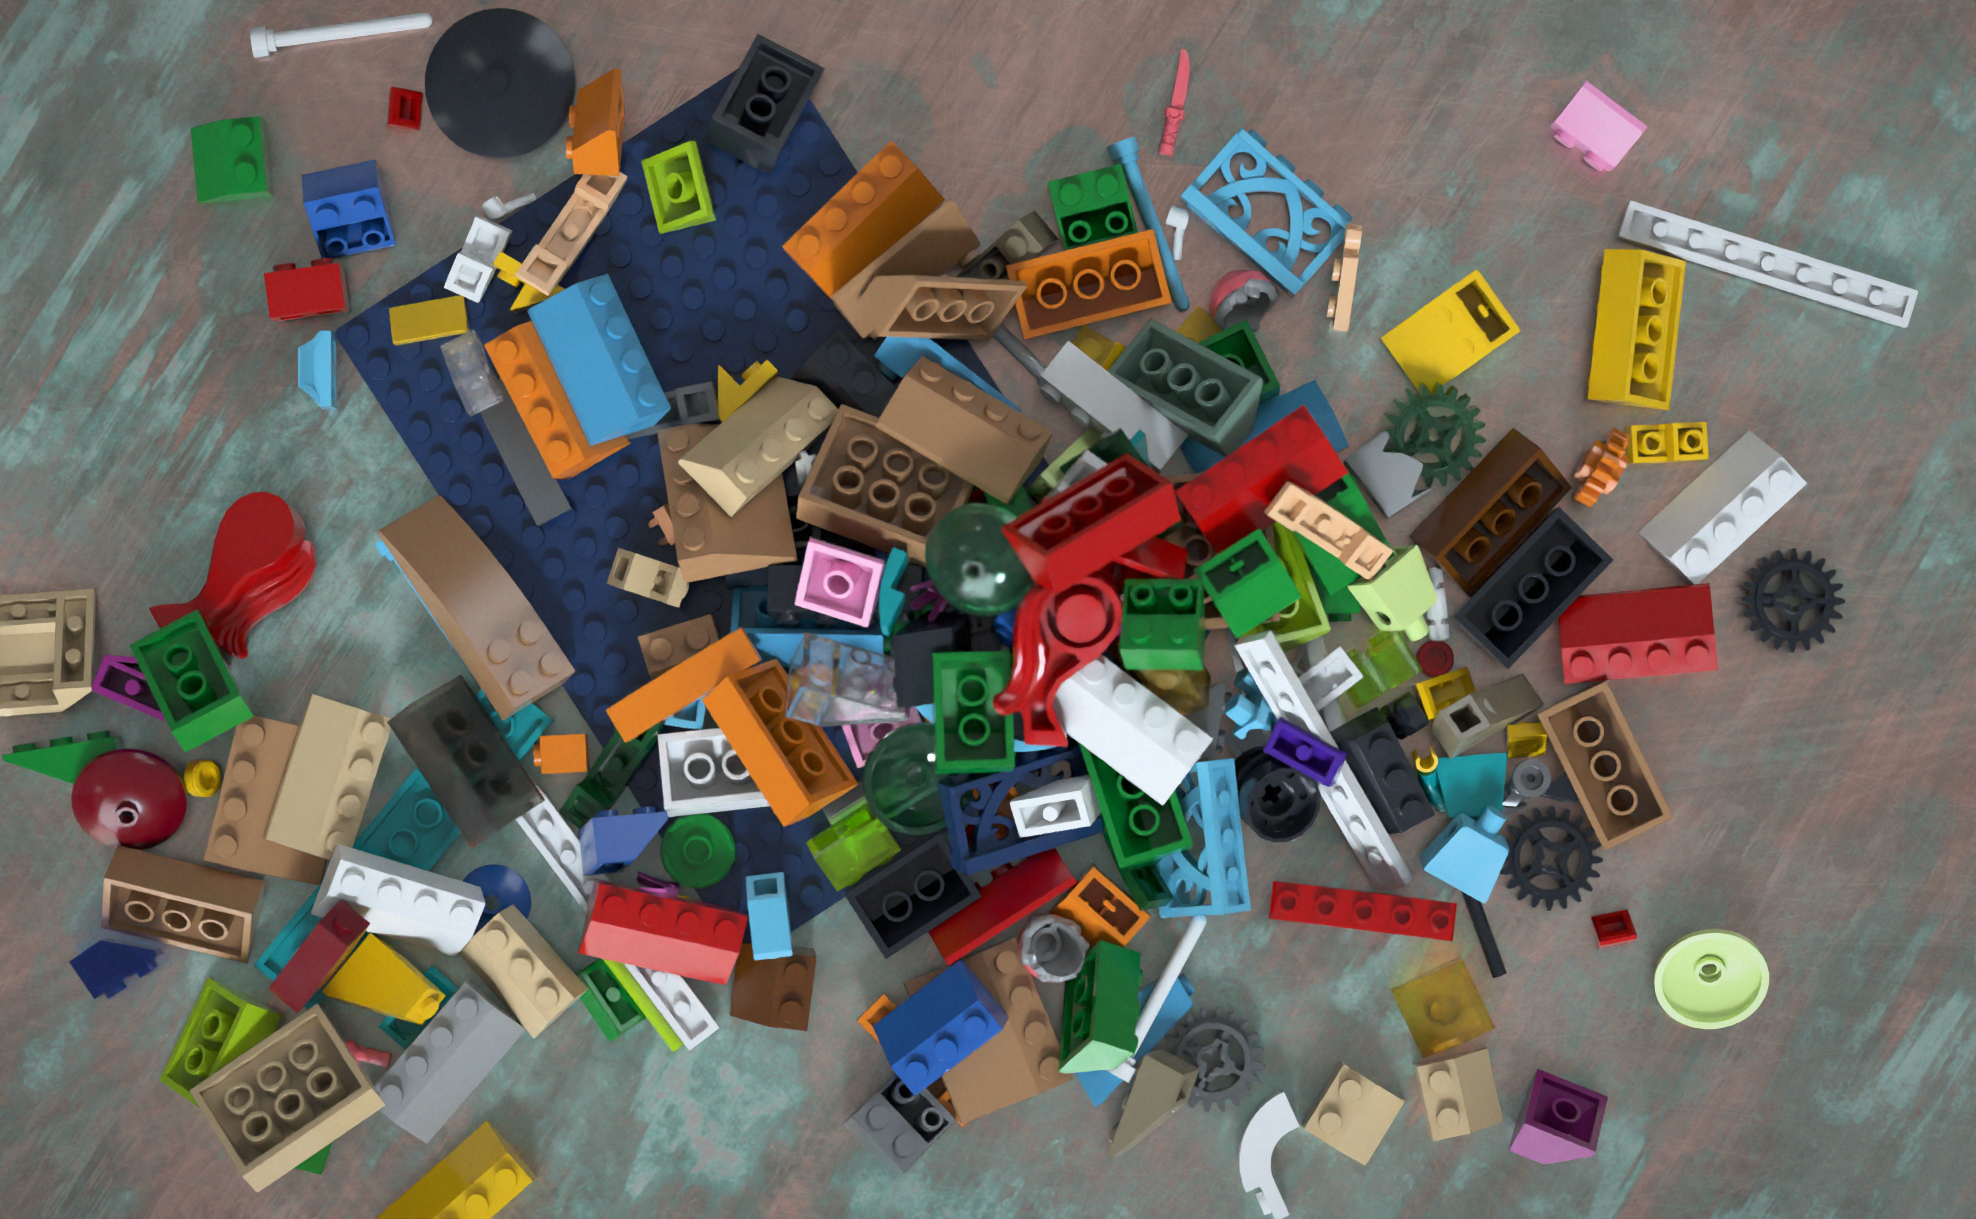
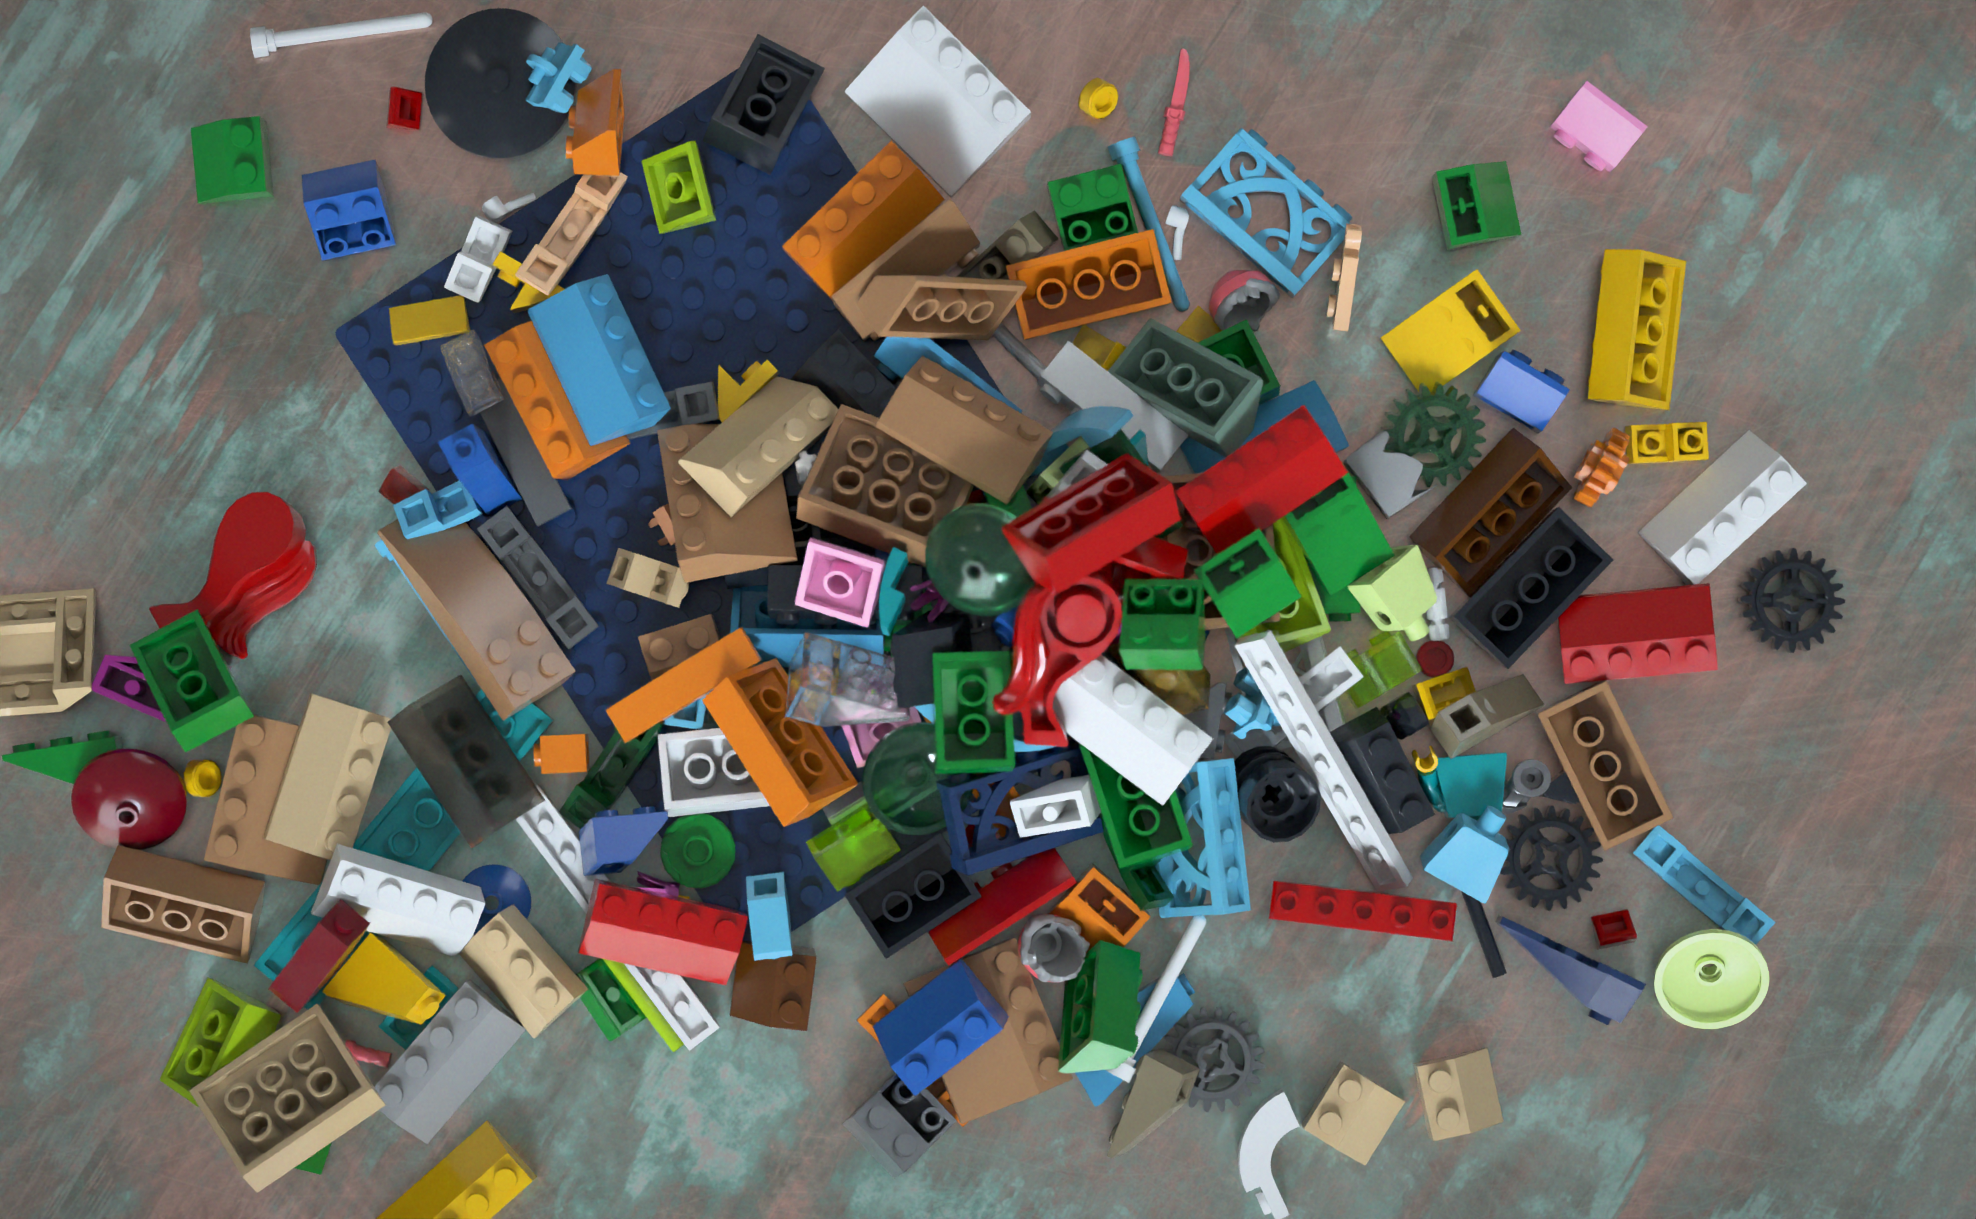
(111, 963): clear blue slope -> none
(306, 290): red brick -> none
(319, 369): medium azure slope -> none
(400, 485): none -> clear red slope
(436, 512): none -> medium azure slope
(480, 469): none -> blue slope
(538, 577): none -> dark grey slope
(552, 73): none -> medium azure hips
(938, 101): none -> white slope
(1092, 423): none -> medium azure slope
(1098, 98): none -> yellow tile
(1305, 752): dark purple slope -> none
(1329, 529): light nougat slope -> none
(1442, 1008): clear yellow slope -> none
(1476, 204): none -> green slope
(1522, 390): none -> slope
(1525, 740): yellow plate -> none
(1558, 1120): magenta slope -> none
(1592, 983): none -> dark blue wedge
(1702, 886): none -> medium azure slope
(1767, 264): white plate -> none

